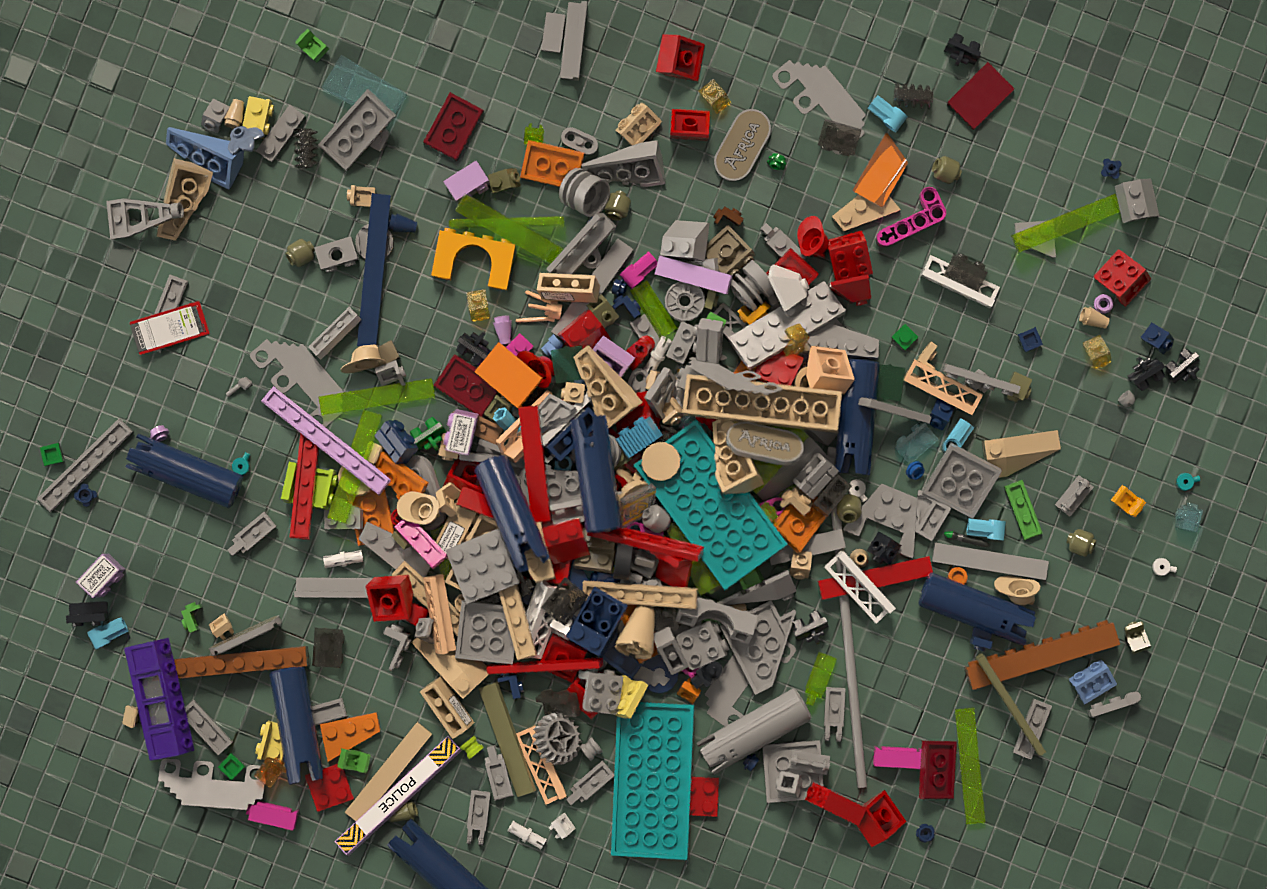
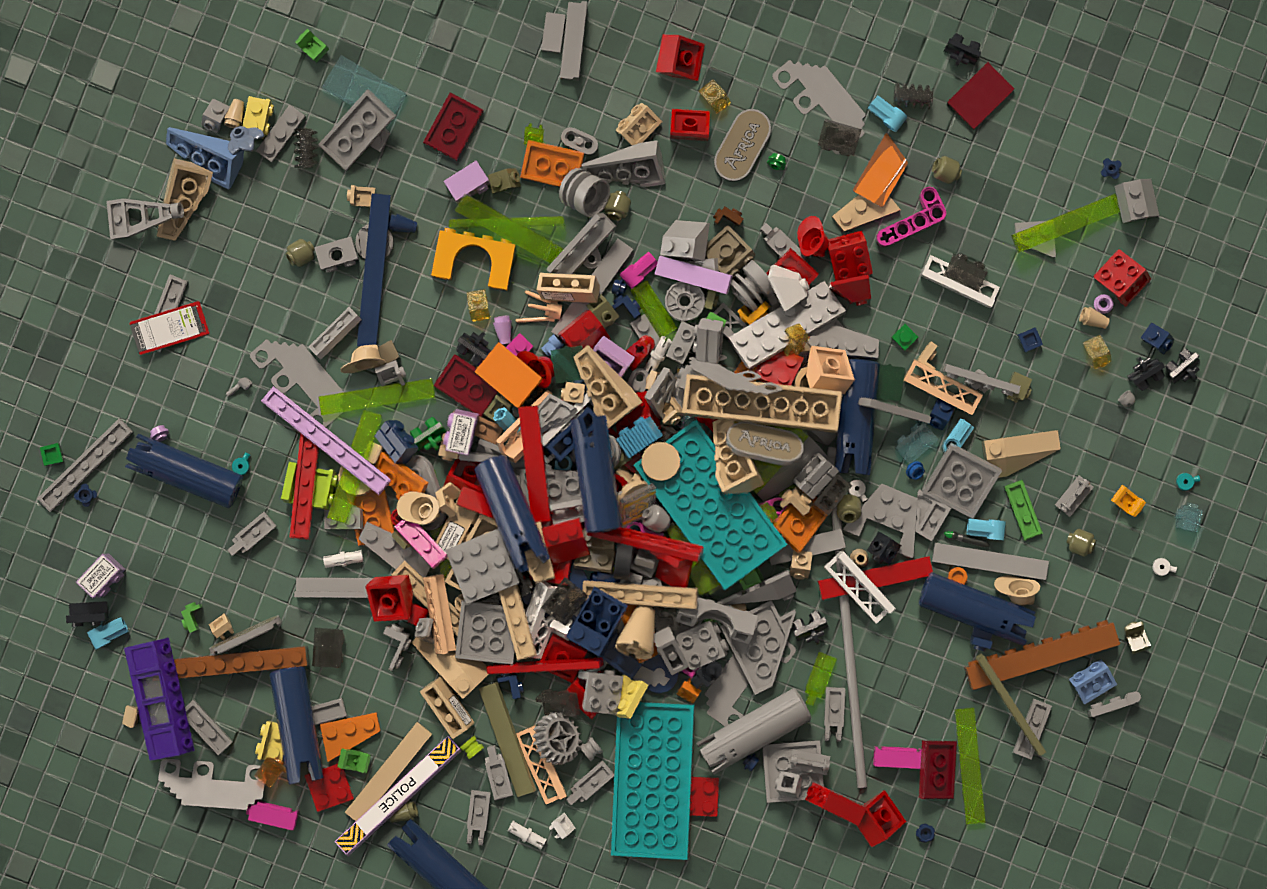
(231, 766): green plate -> none

